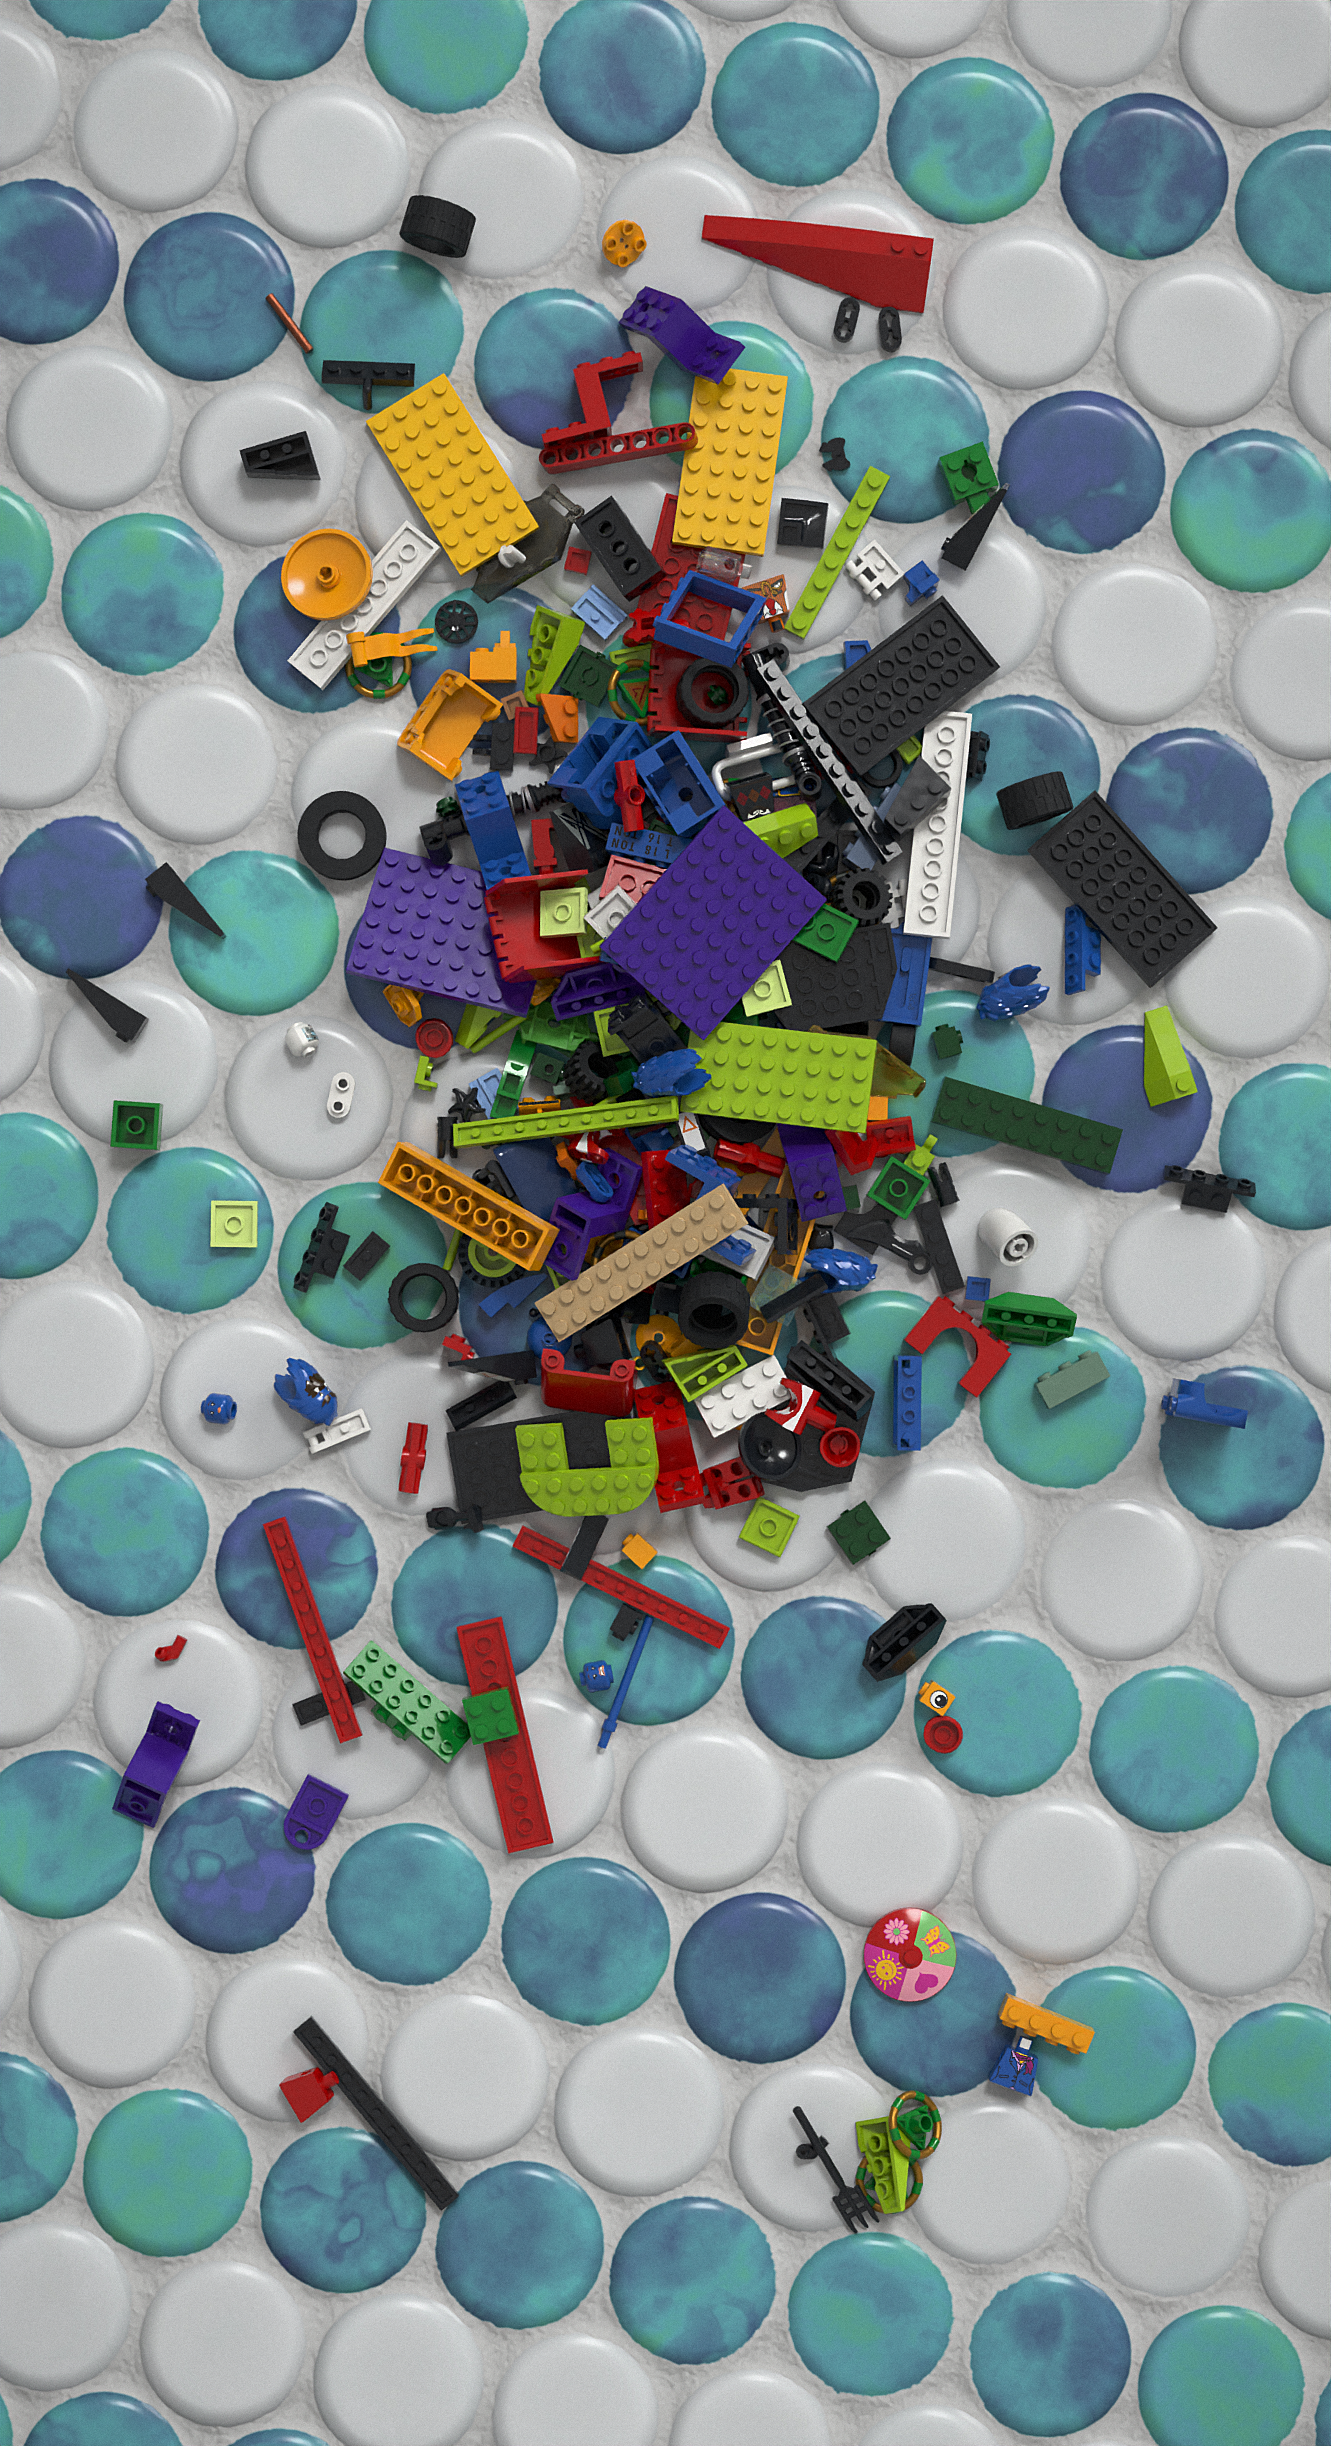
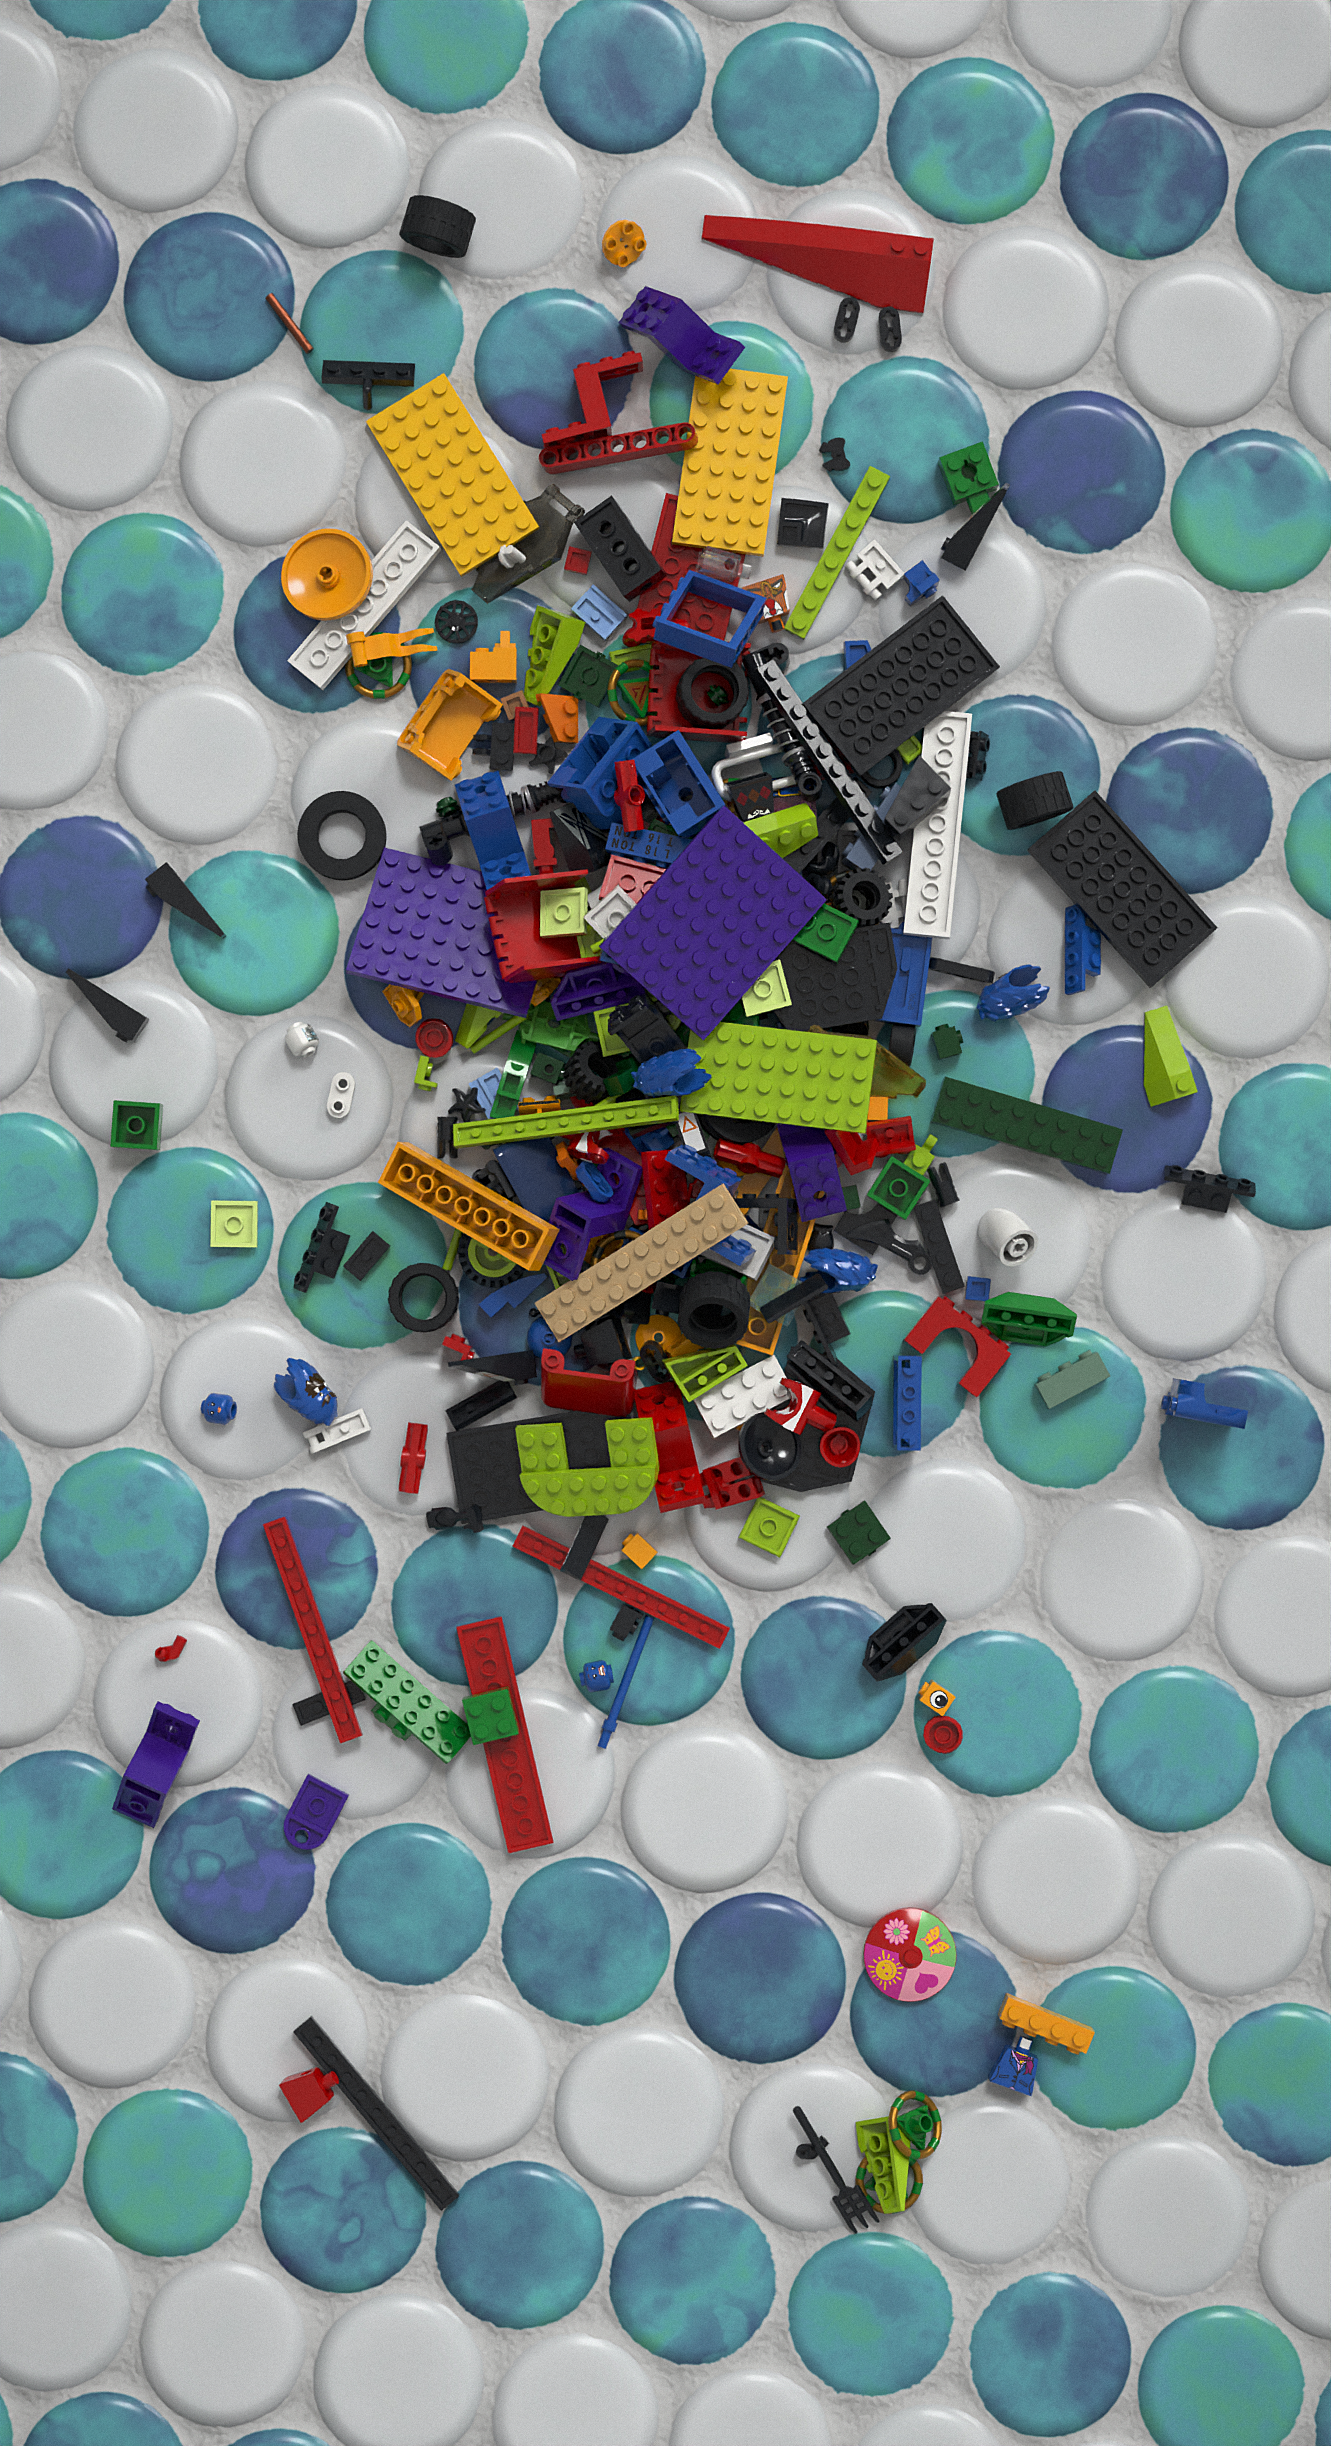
(281, 459): black wedge -> none

